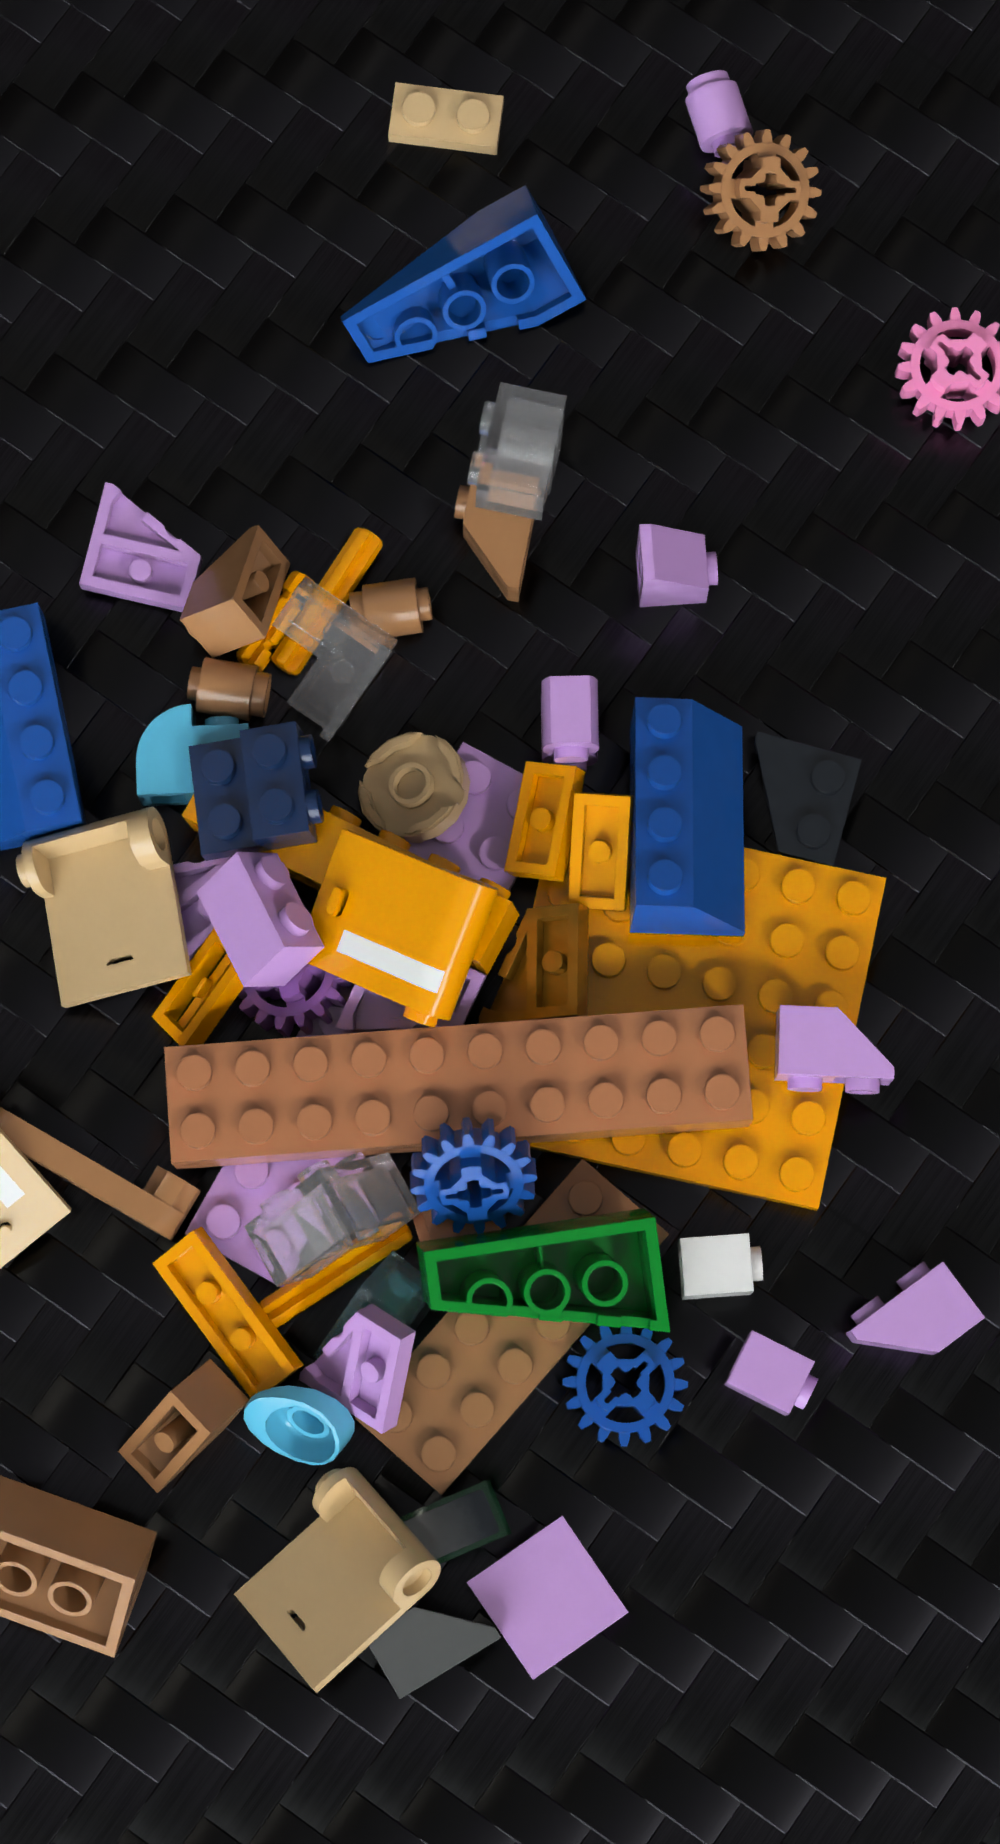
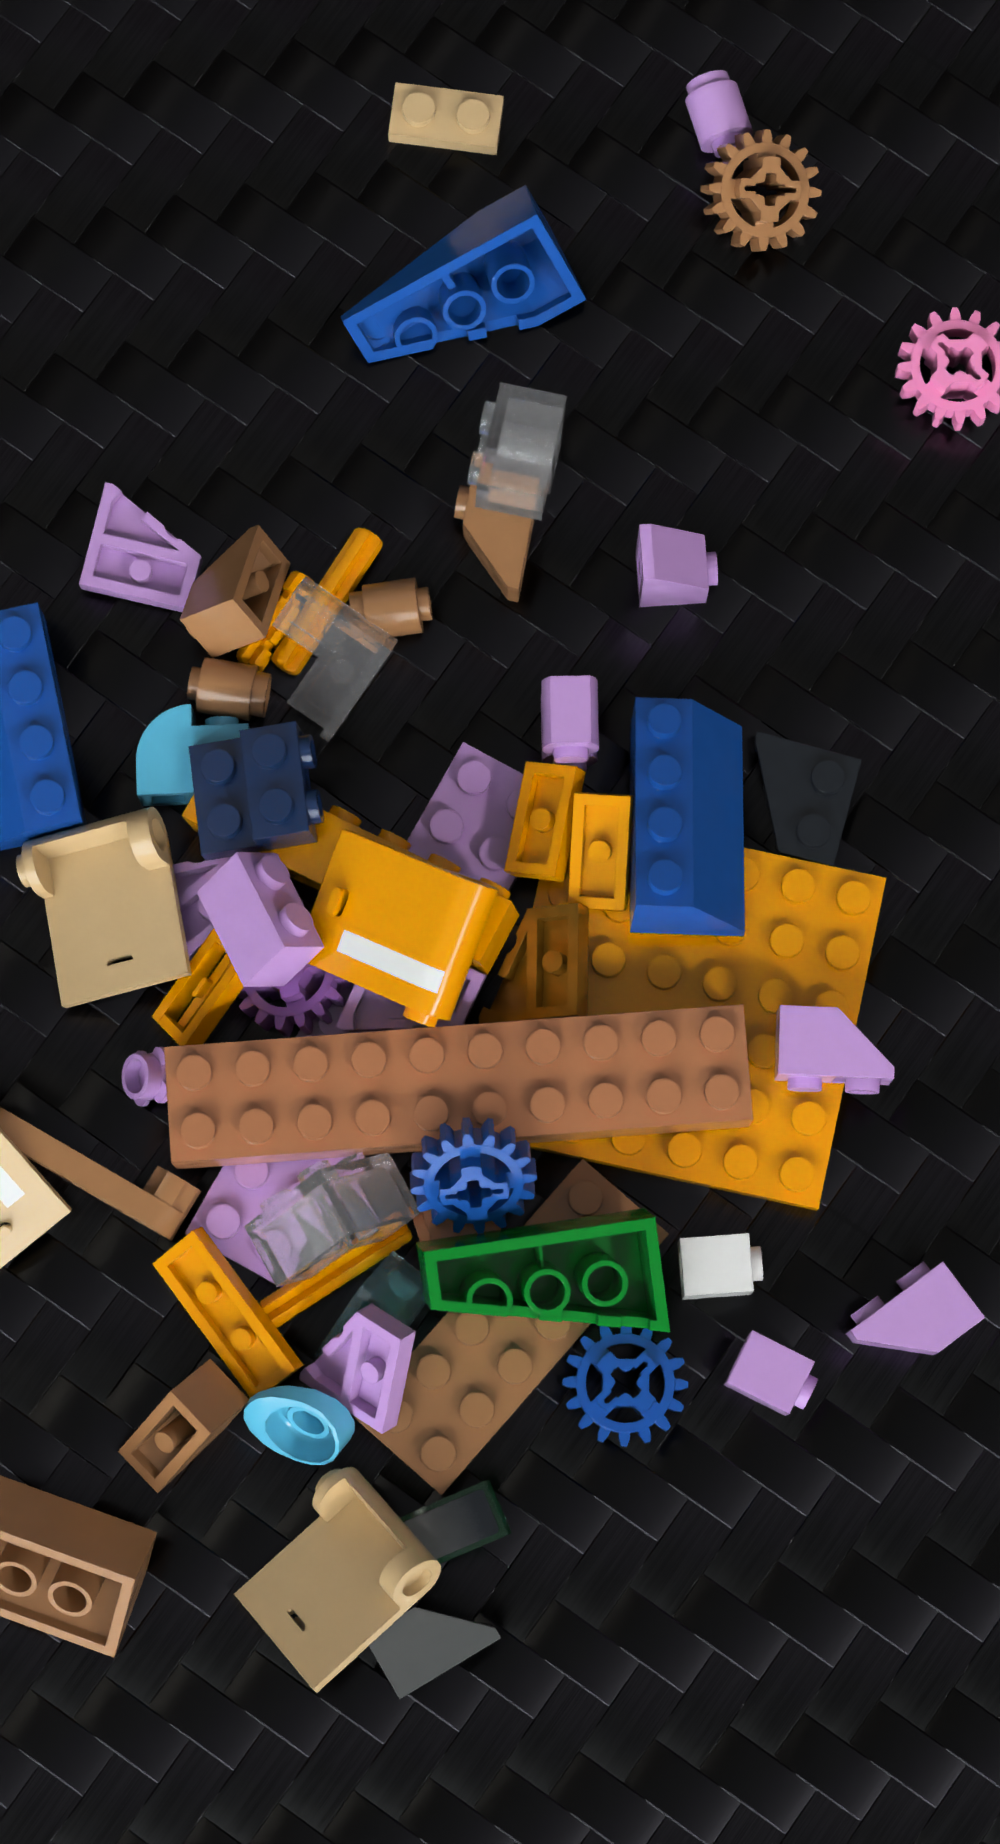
(145, 1077): none -> lavender plate
(414, 786): tan tile -> none
(547, 1597): lavender tile -> none

